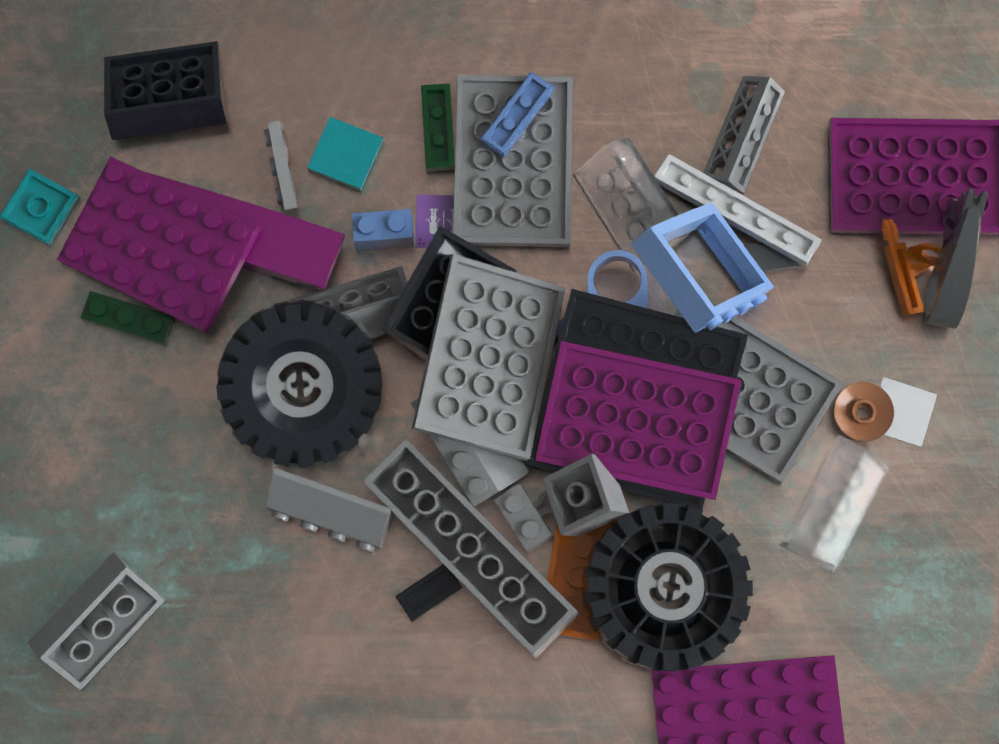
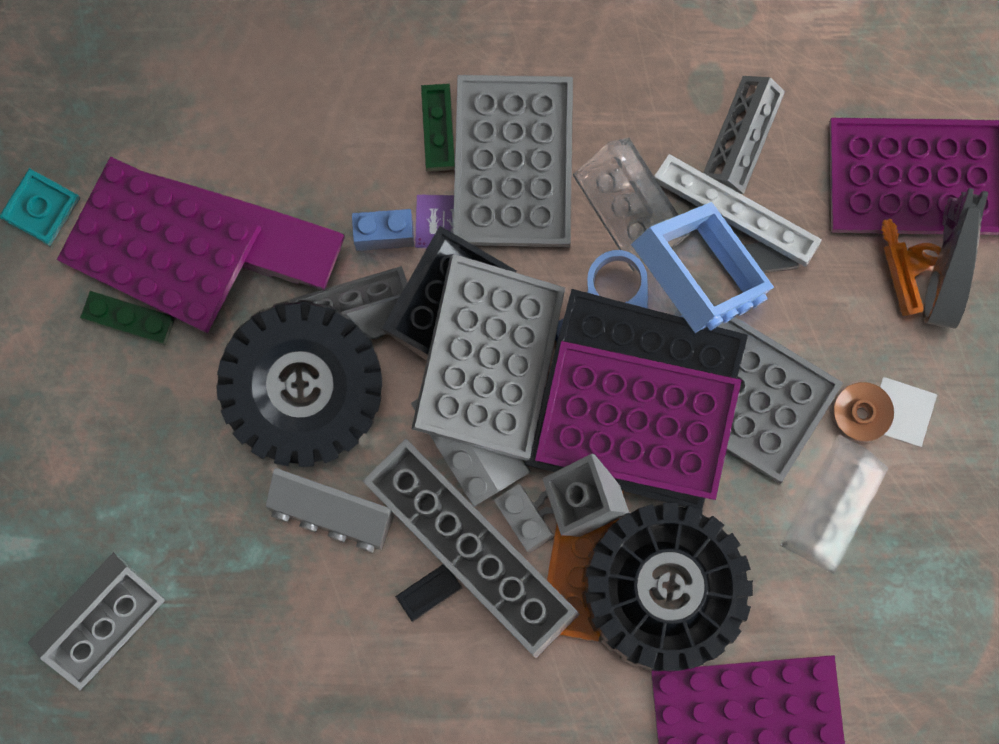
(164, 91): black slope -> none
(279, 165): light grey wing -> none
(345, 154): teal tile -> none
(517, 114): medium blue tile -> none

